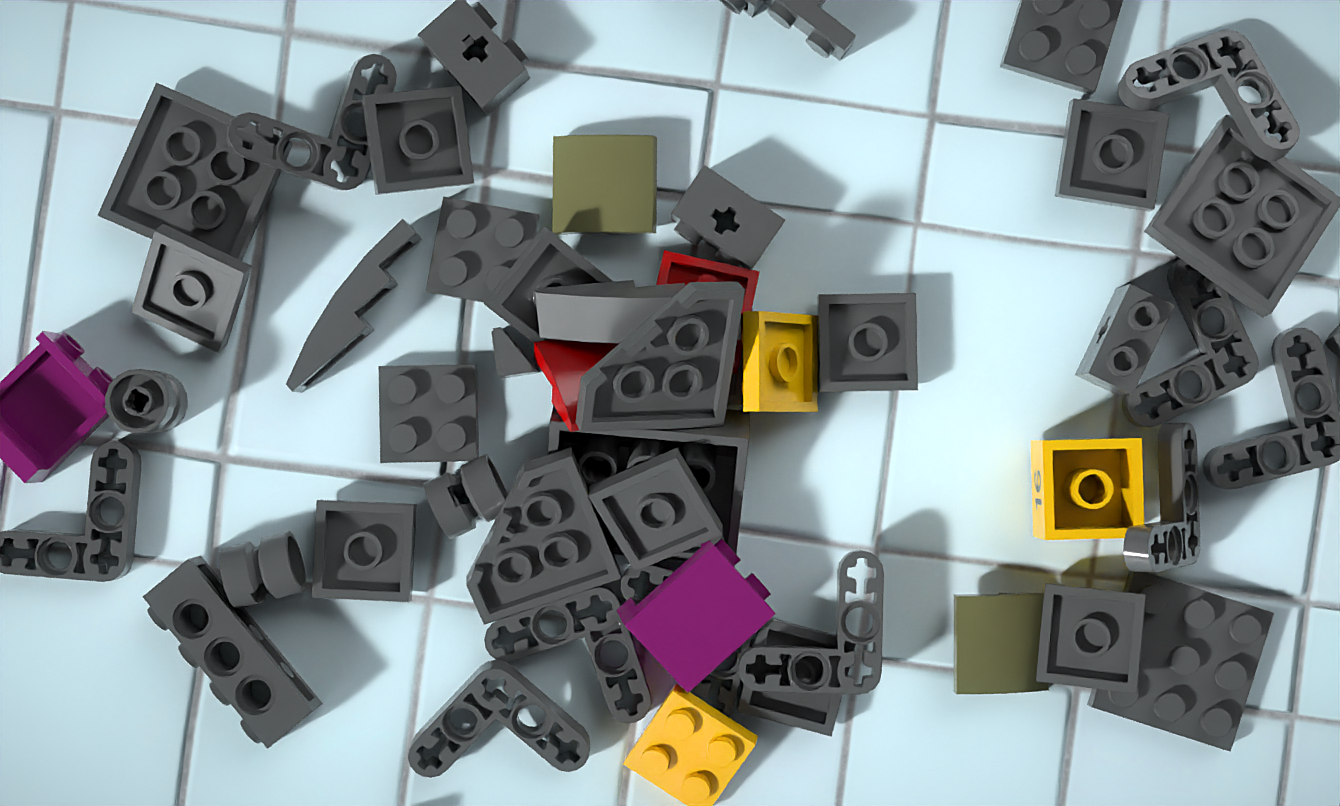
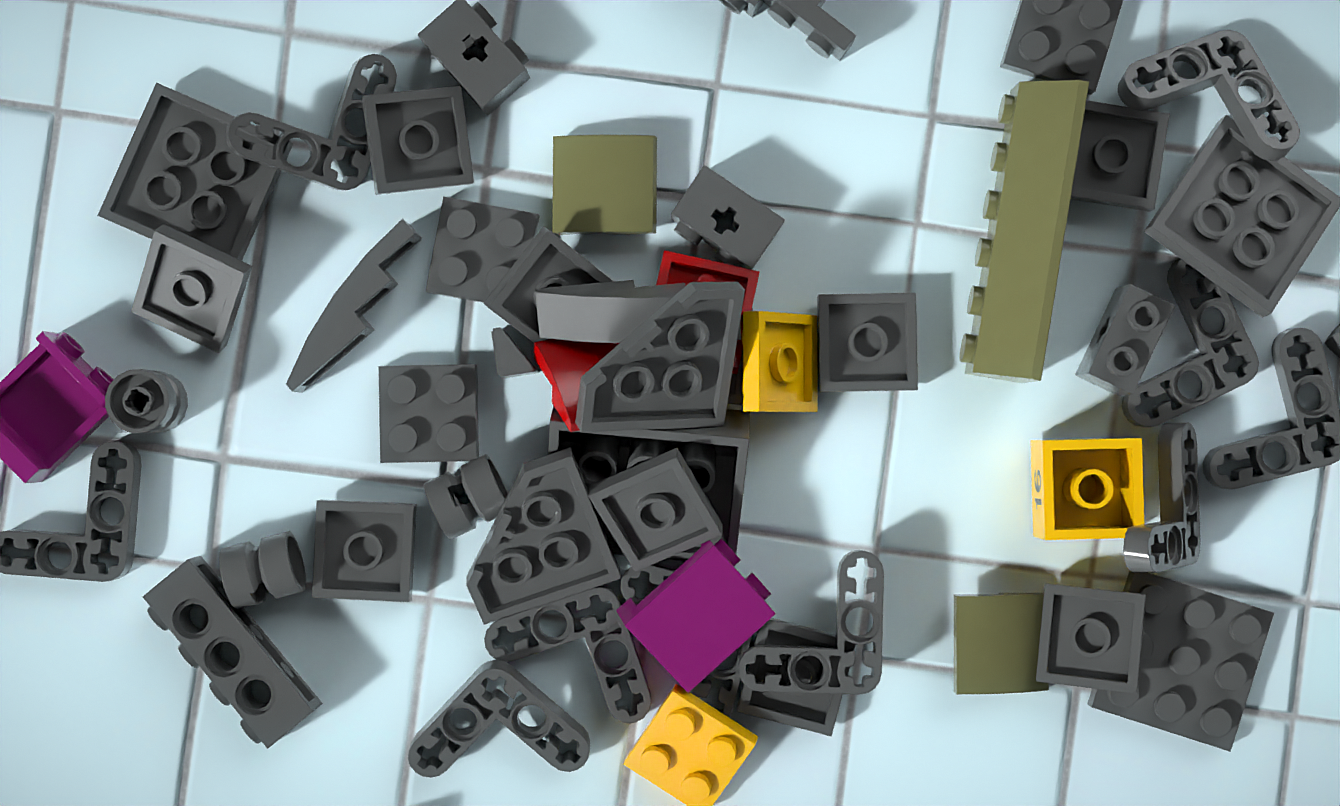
(1024, 230): none -> olive slope

